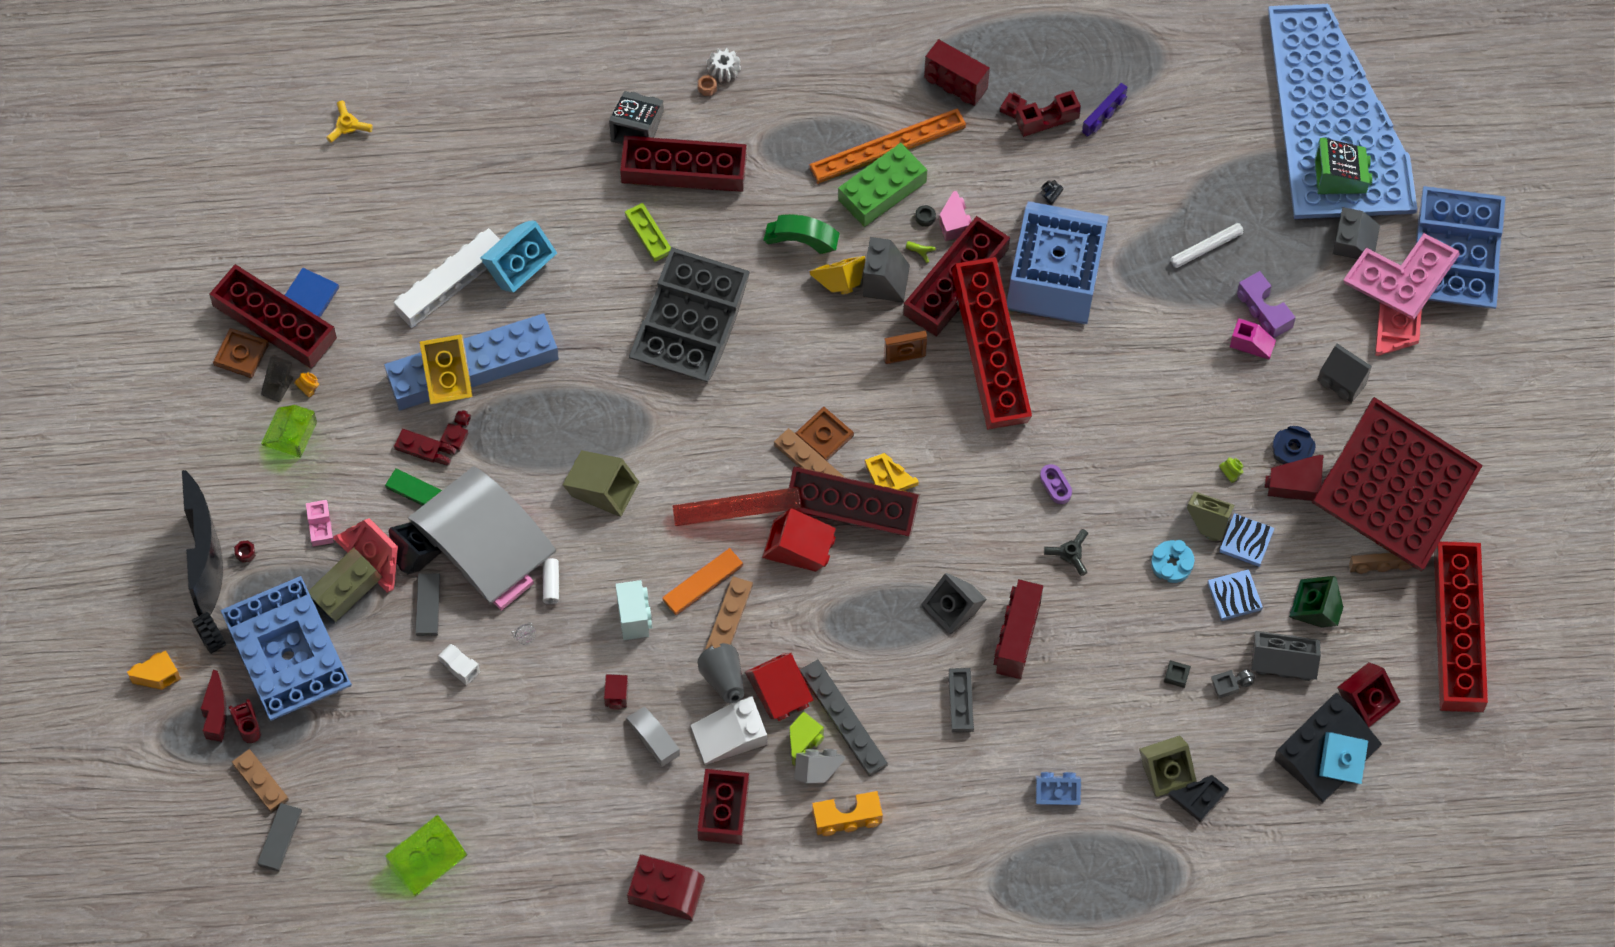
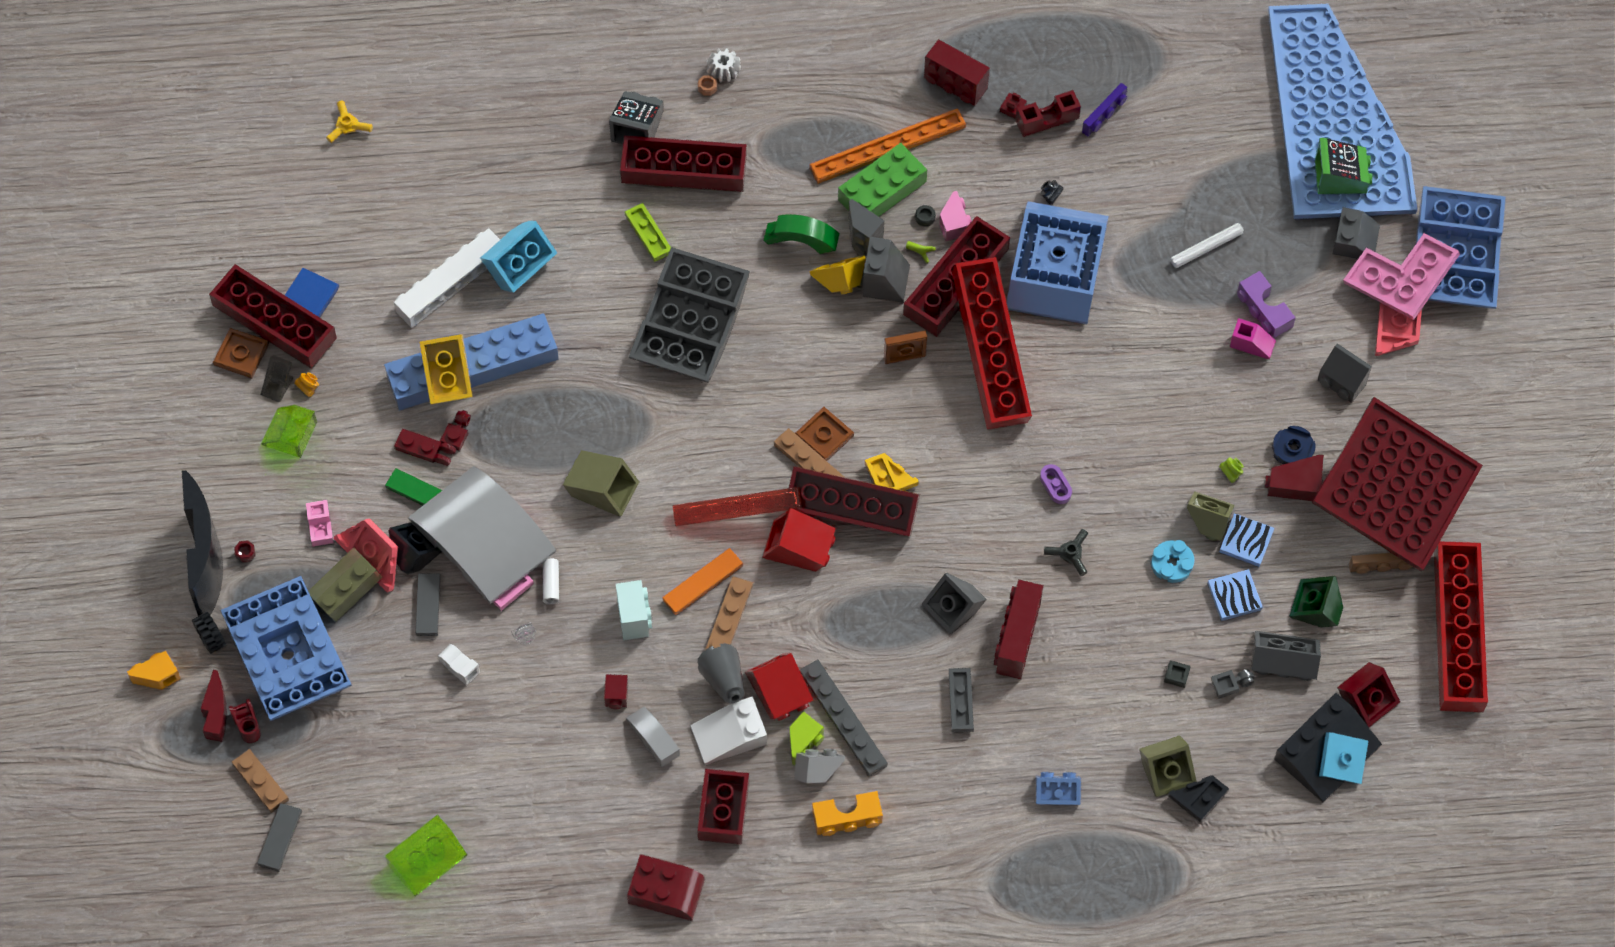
(862, 226): none -> dark grey slope

